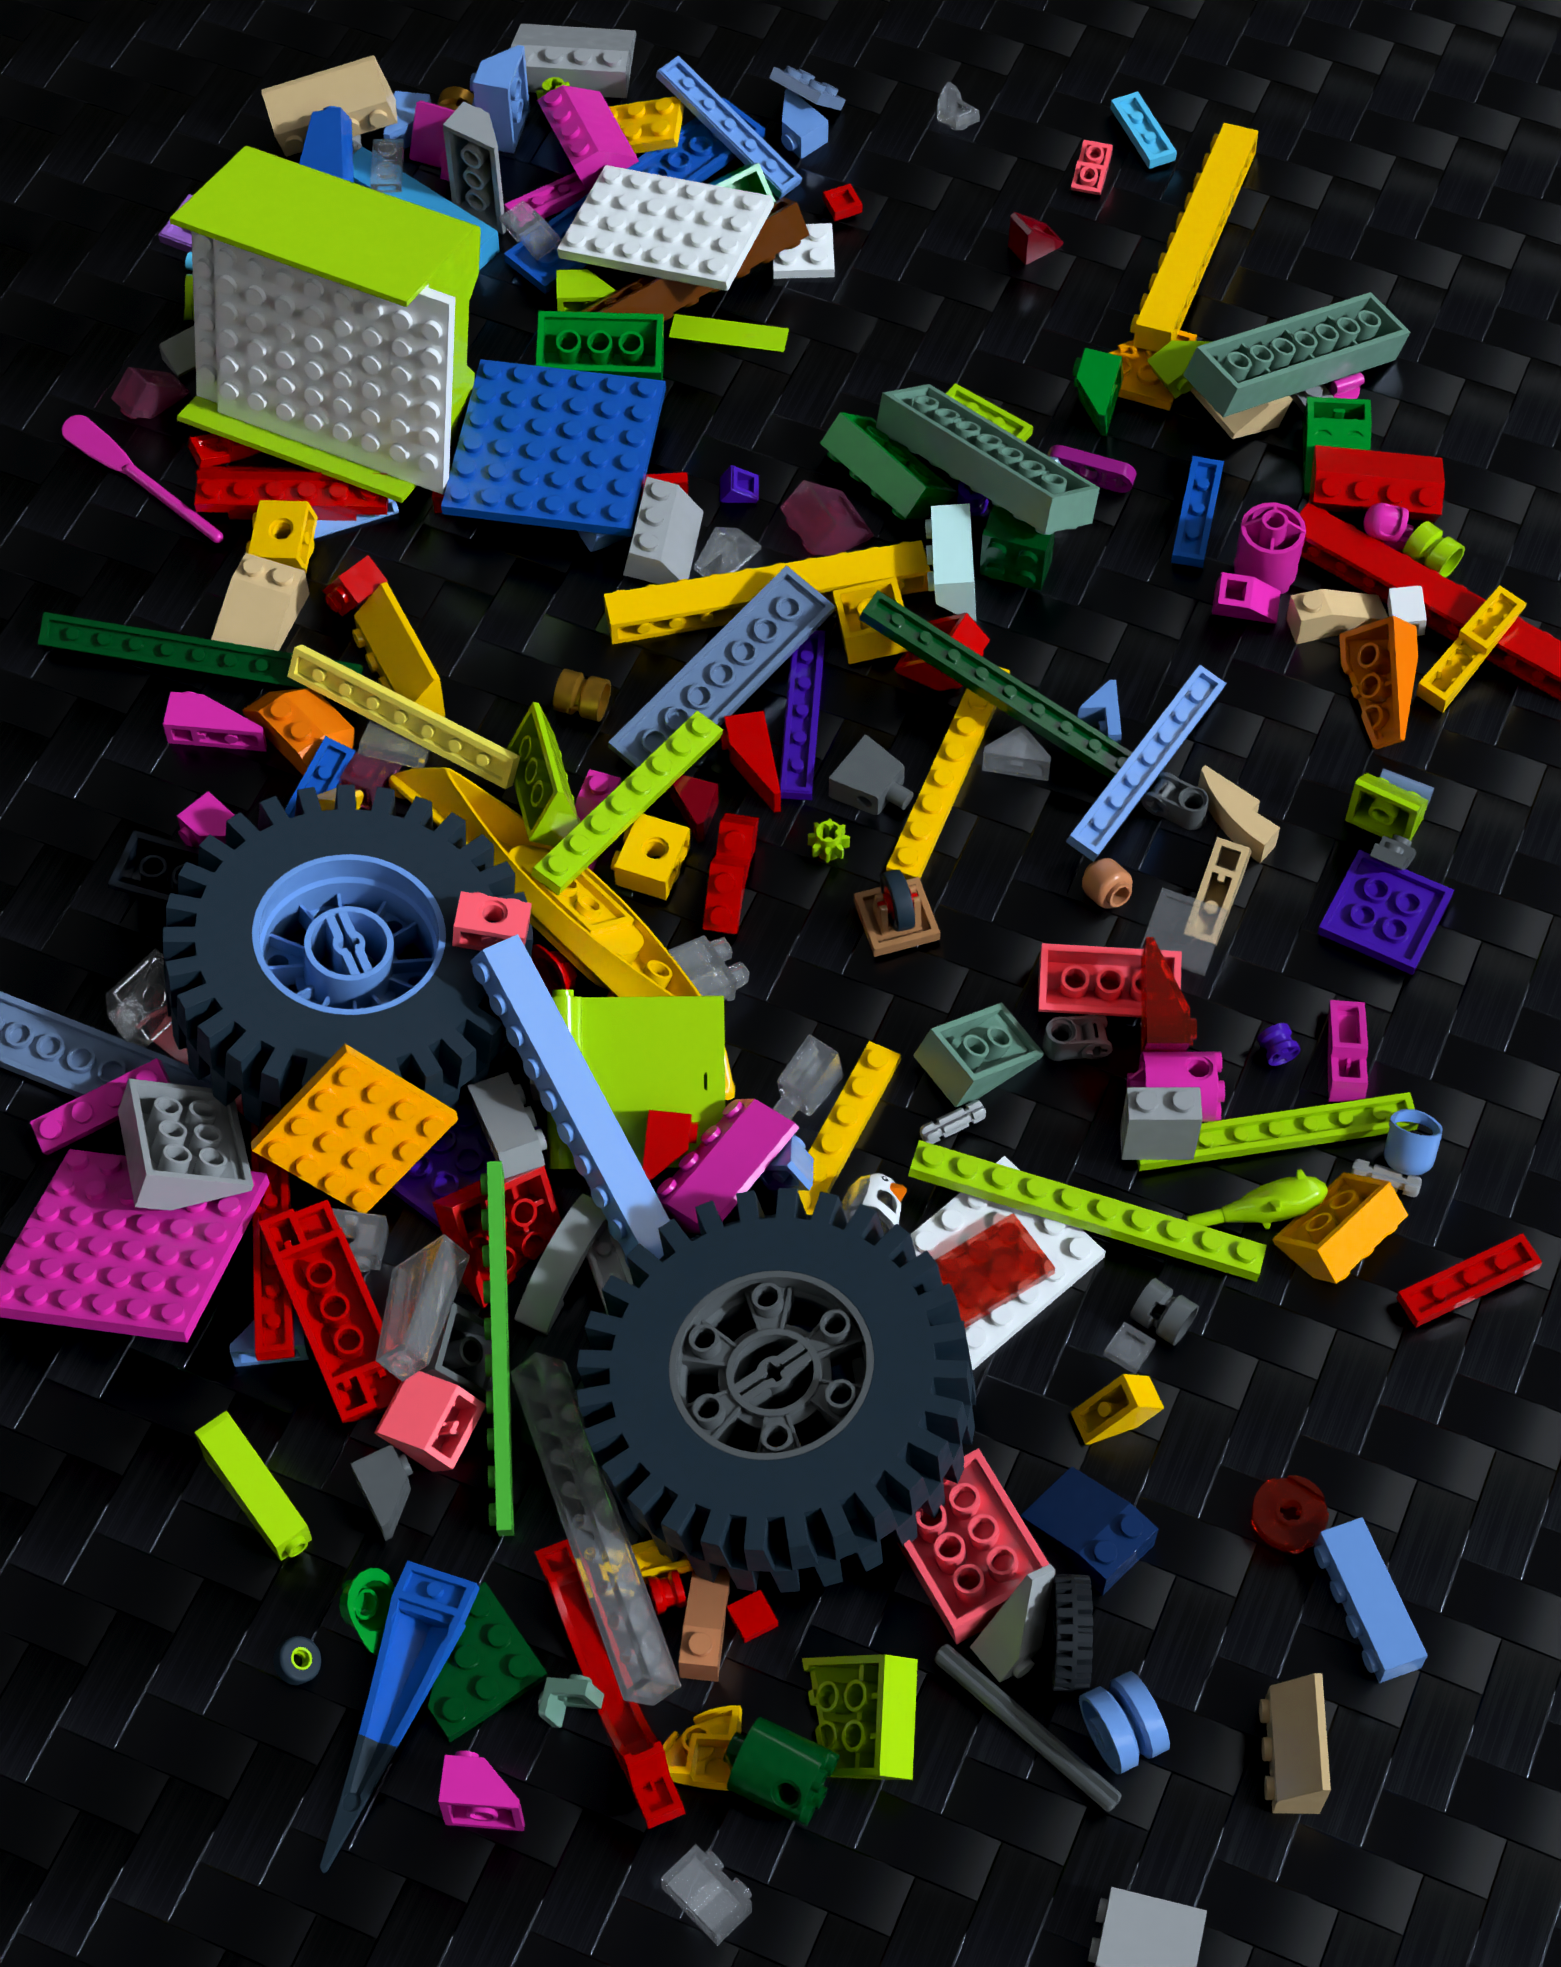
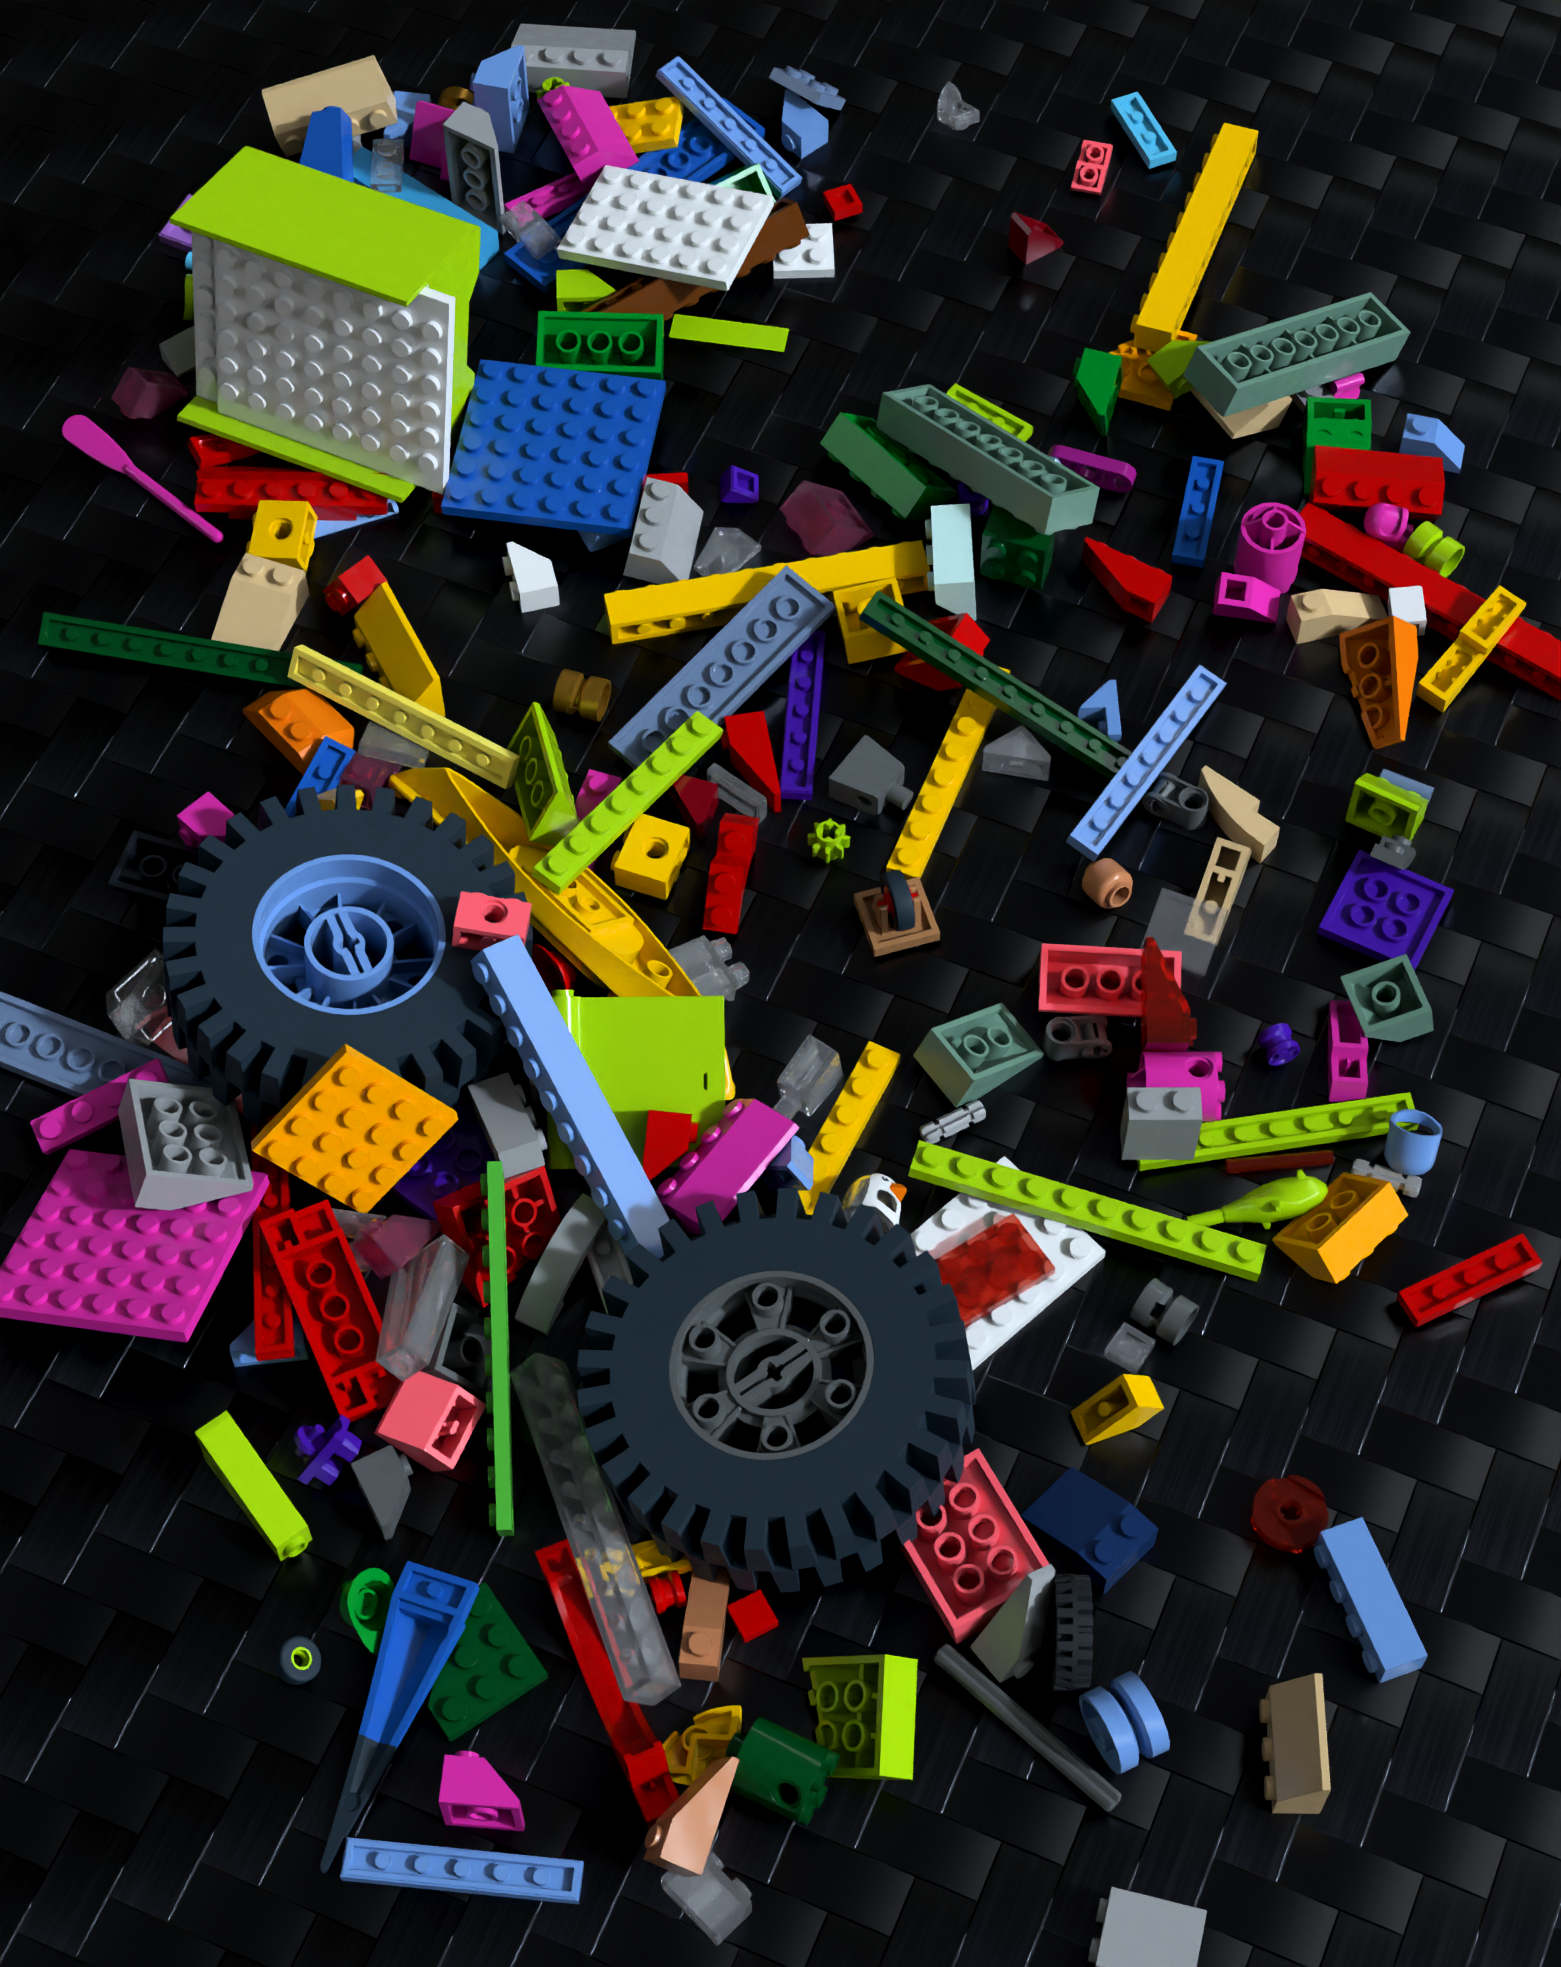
(204, 722): dark pink slope -> none
(320, 1449): none -> dark purple hips
(393, 1242): none -> clear pink slope
(462, 1870): none -> medium blue tile
(533, 578): none -> white slope
(564, 1693): sand green bracket -> none
(687, 1828): none -> slope
(738, 793): none -> clear tile
(1130, 582): none -> red slope
(1279, 1161): none -> clear red bar
(1389, 1000): none -> sand green slope
(1432, 438): none -> medium blue slope

